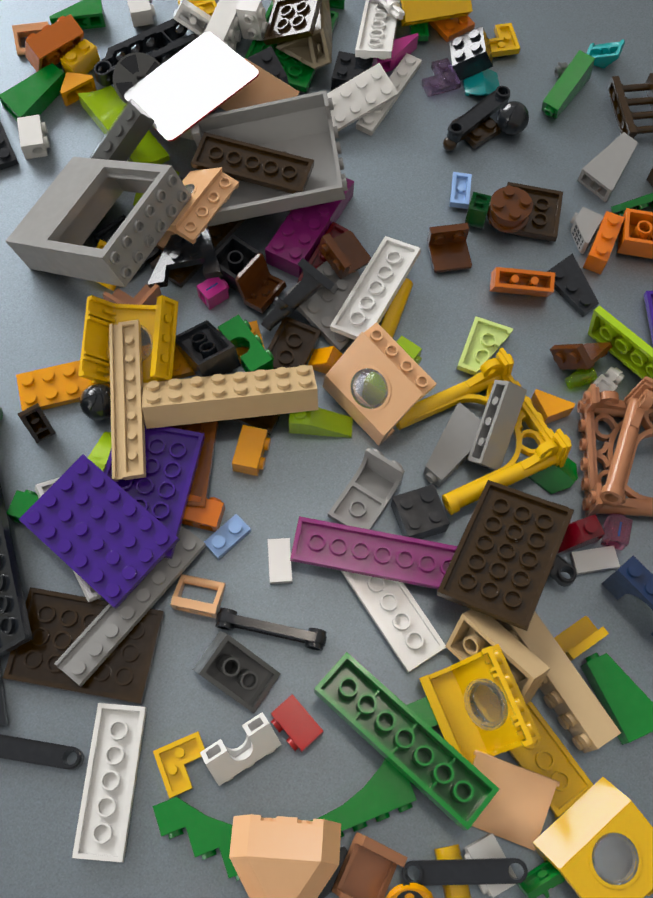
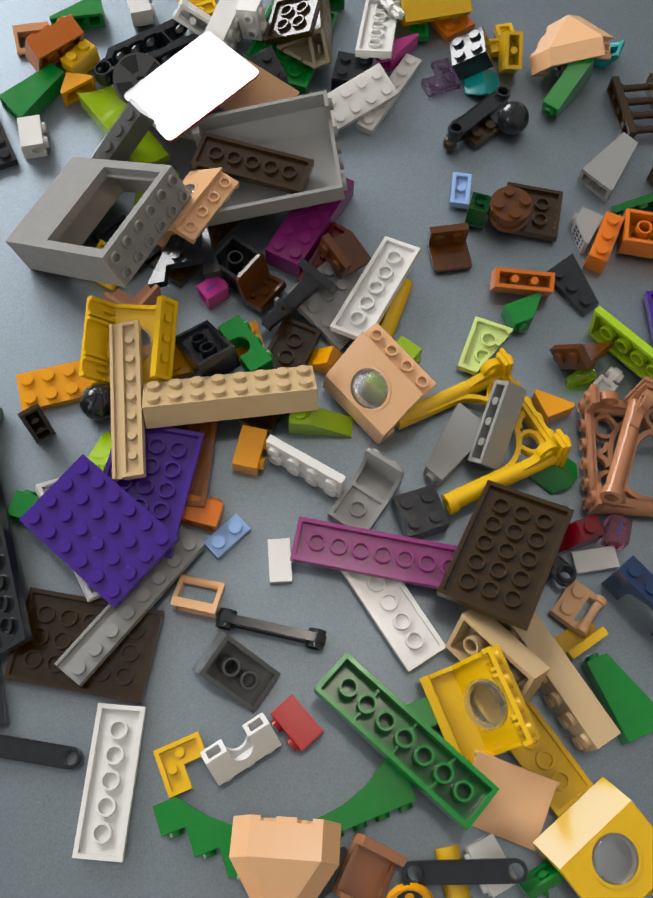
(301, 464): none -> white plate
(510, 52): none -> yellow brick
(520, 312): none -> green slope
(568, 42): none -> light nougat panel
(571, 603): none -> light nougat plate

